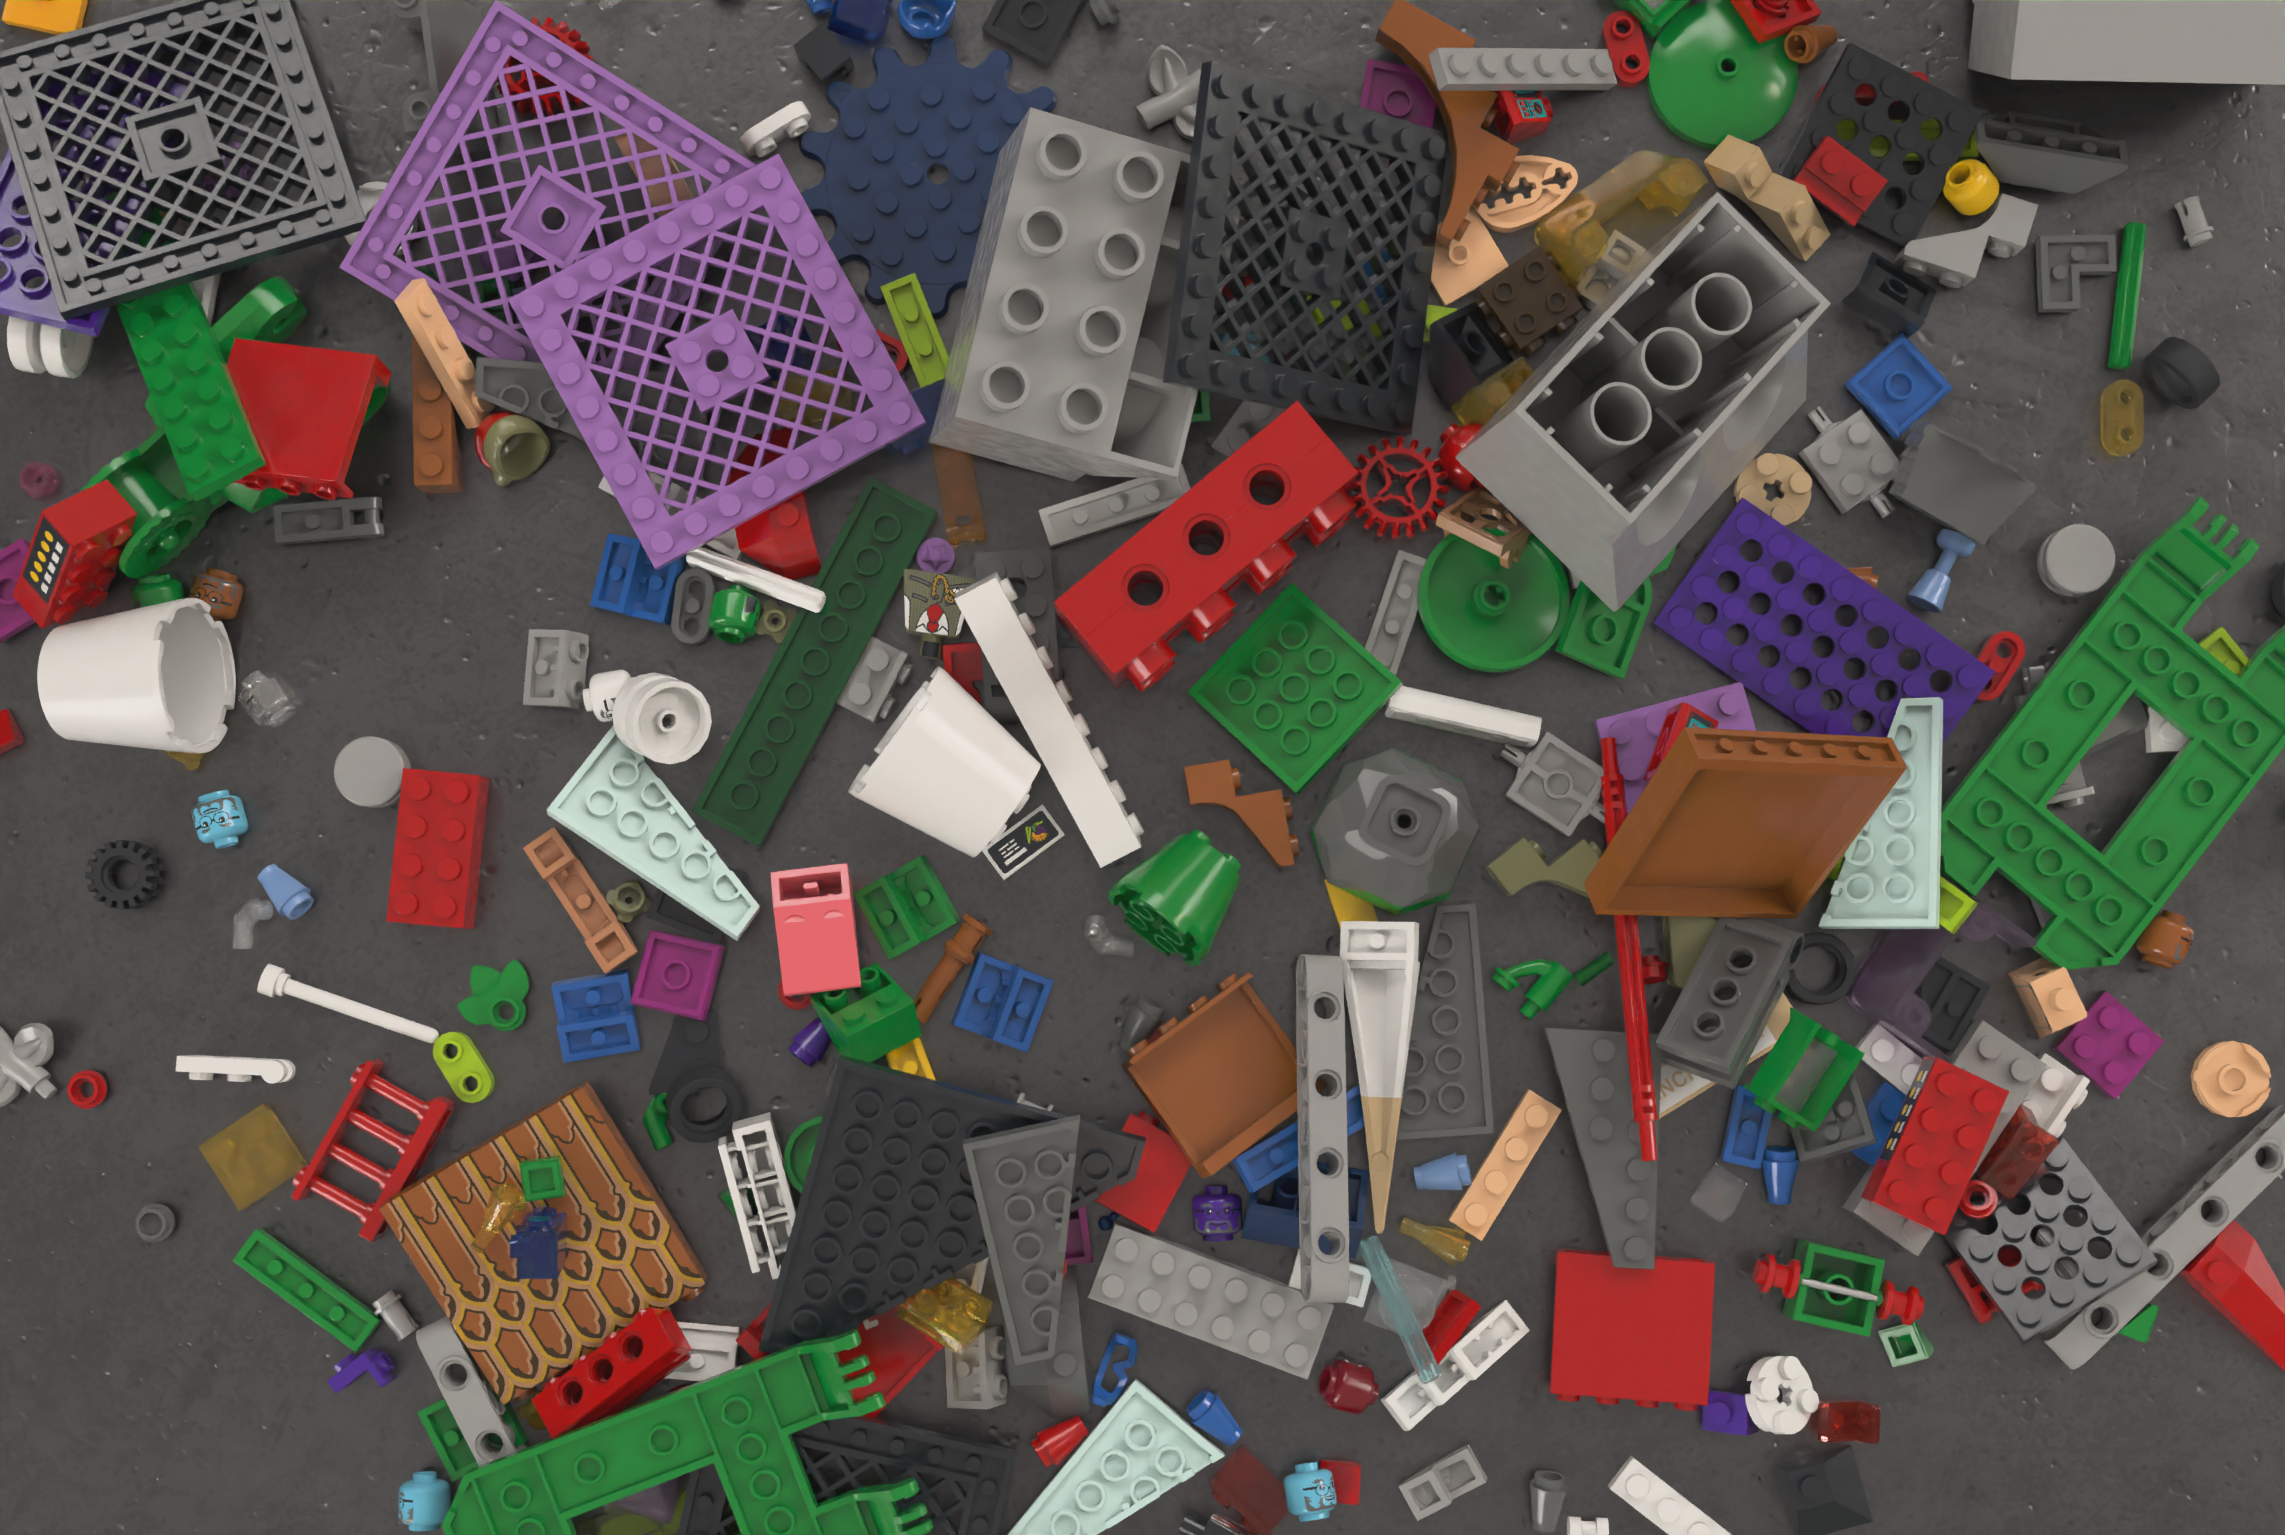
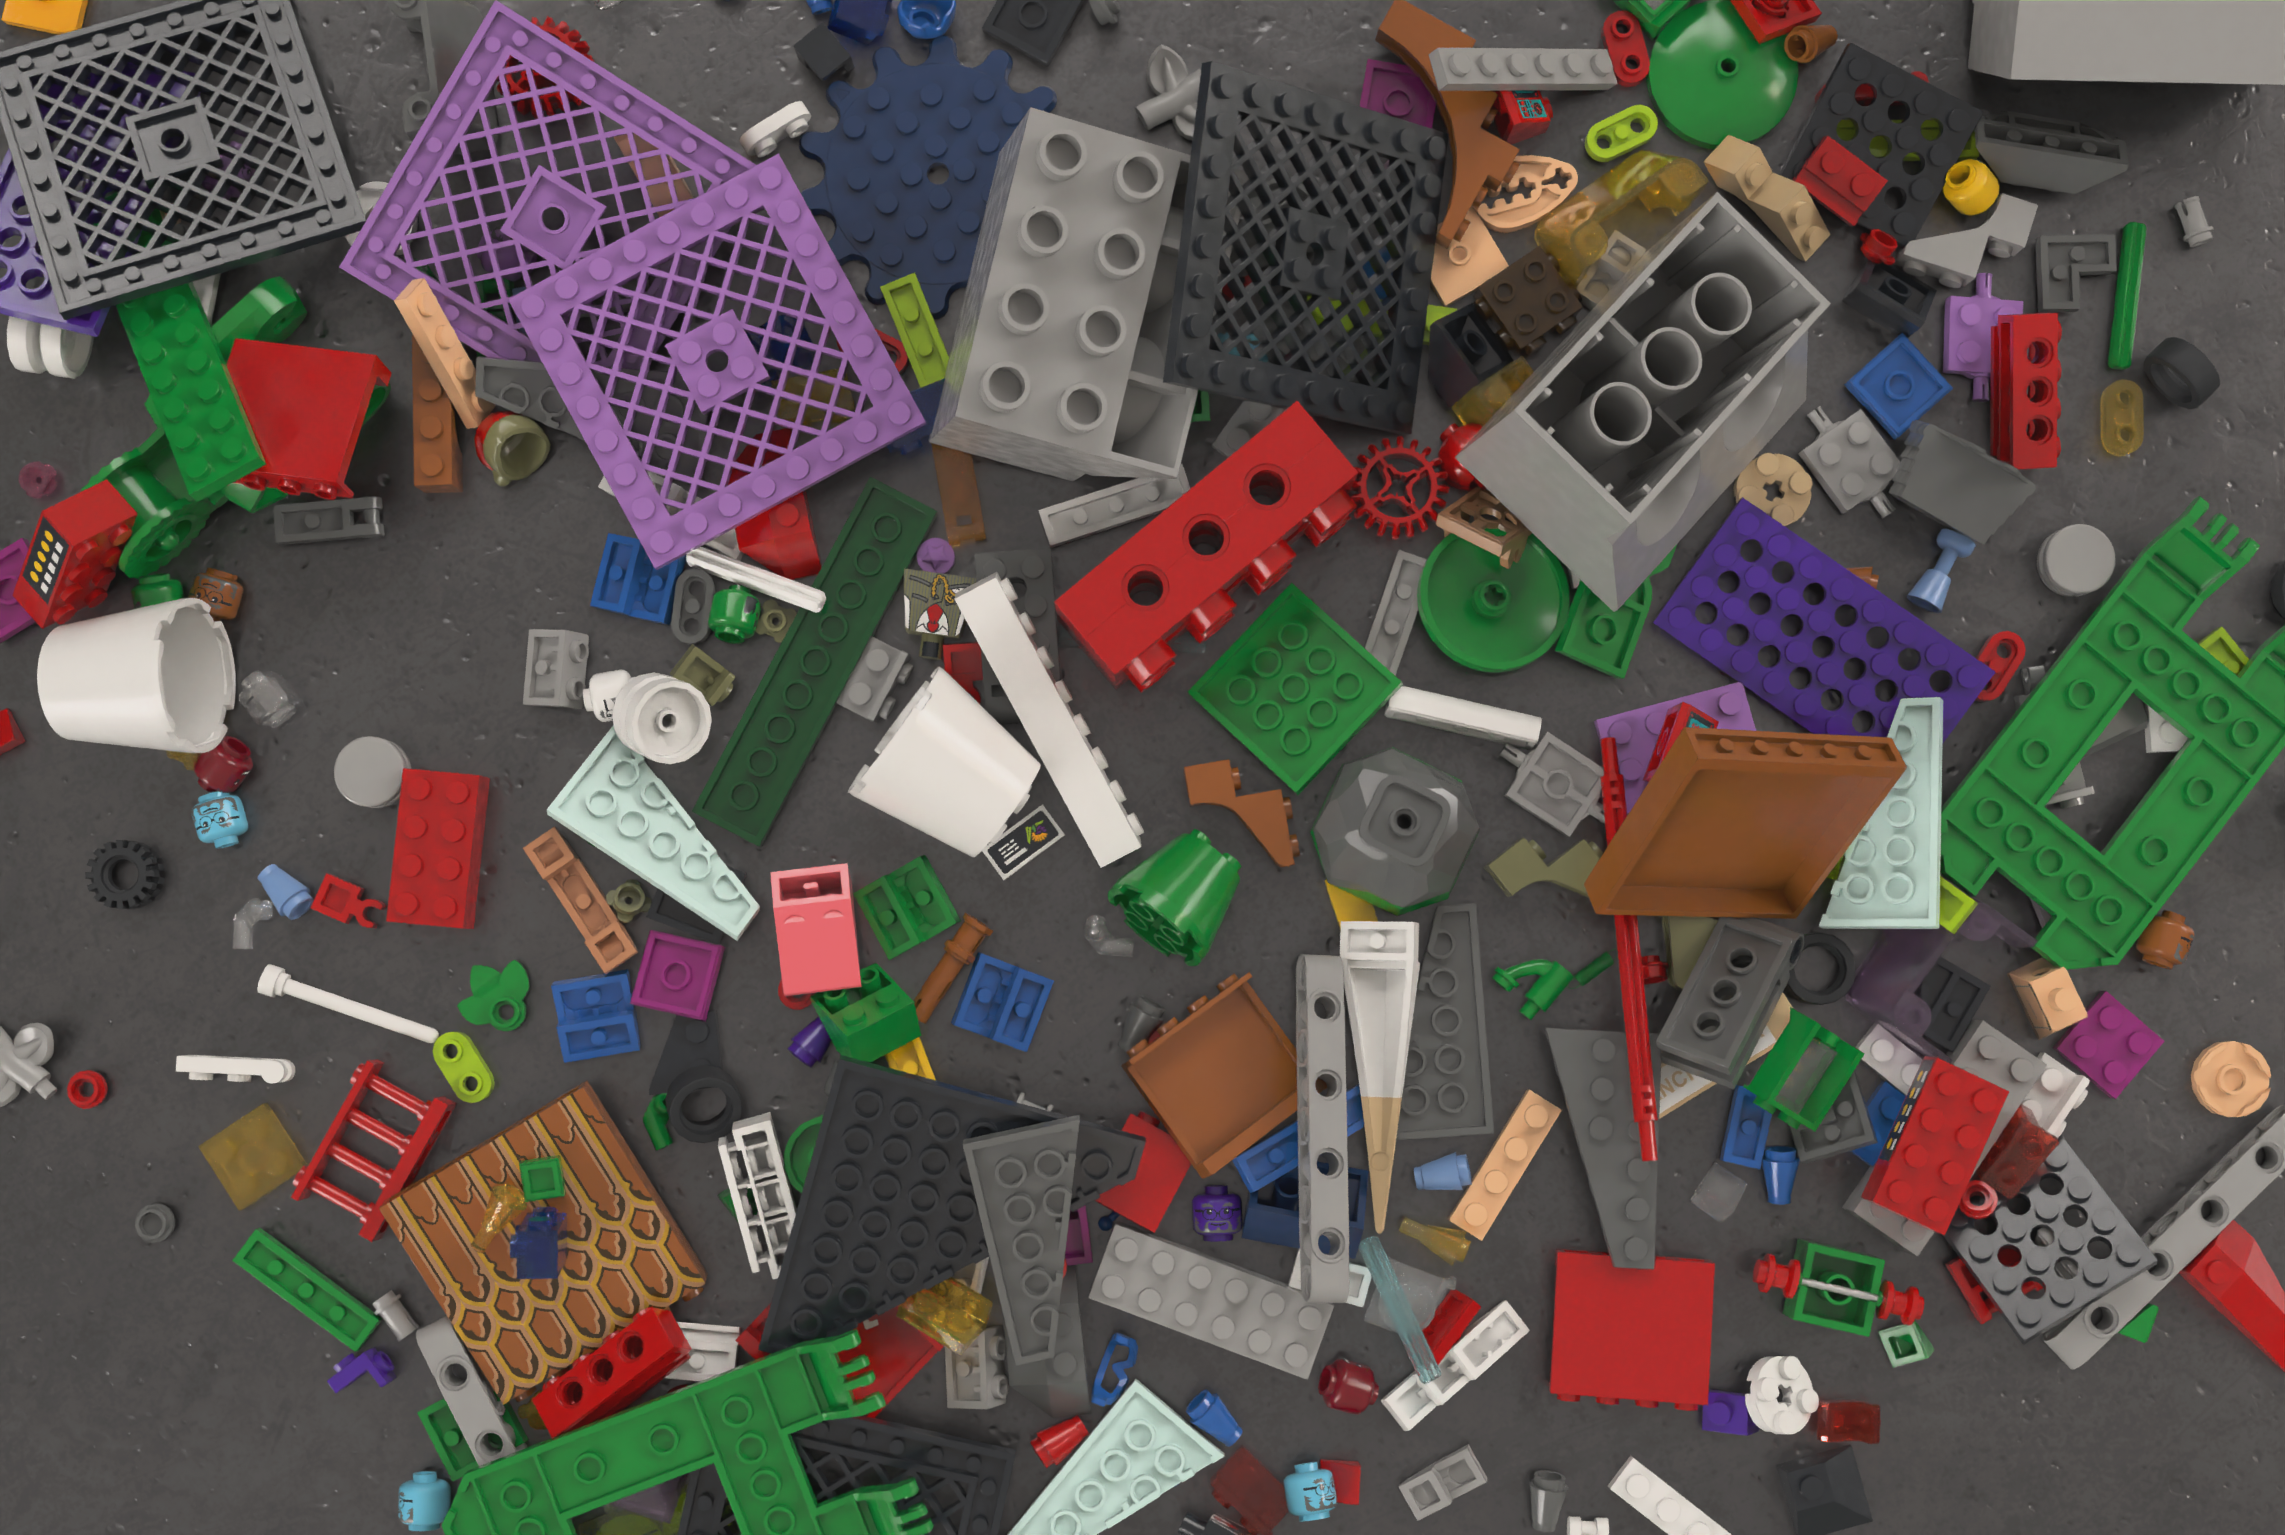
(224, 766): none -> dark red head
(343, 900): none -> red plate
(704, 674): none -> olive bracket
(1619, 134): none -> lime plate
(1878, 246): none -> red plate
(1969, 333): none -> medium lavender plate
(2011, 375): none -> red brick

